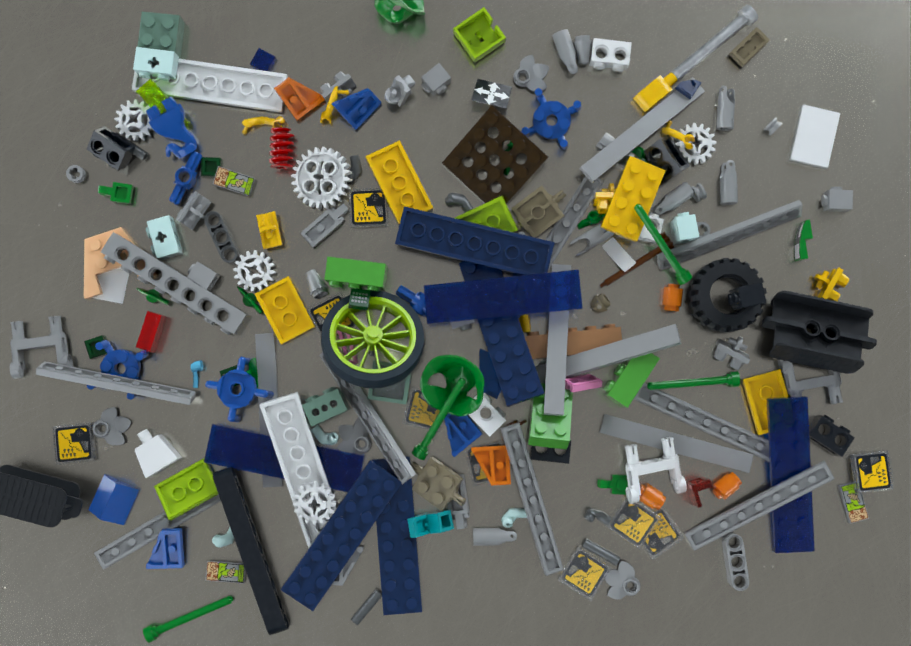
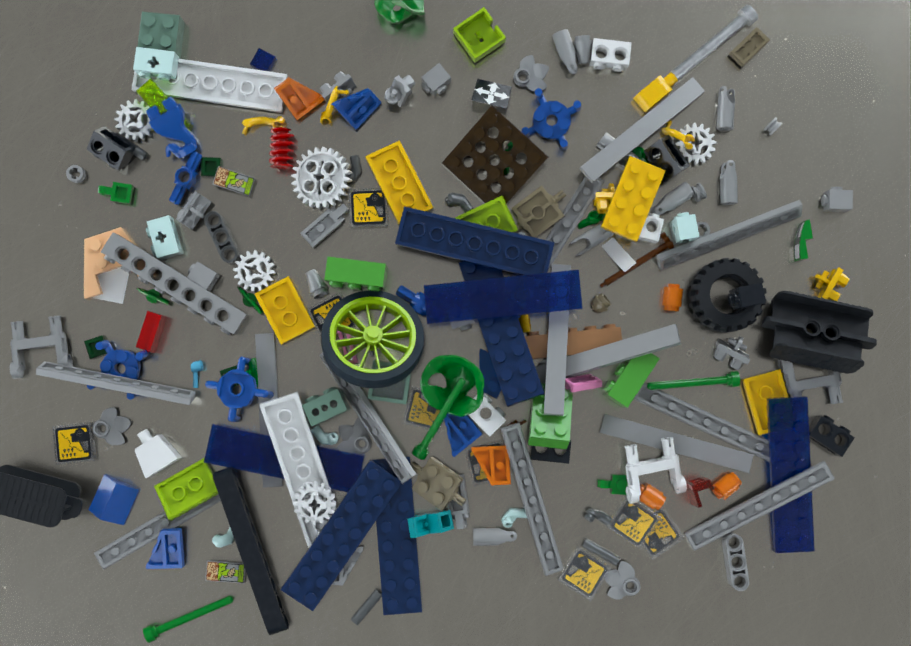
(269, 230): yellow hips -> none
(359, 299): dark green tile -> none
(682, 274): green piece -> none
(688, 87): dark blue tile -> none
(814, 136): white tile -> none
(853, 503): tile -> none
(871, 472): tile -> none

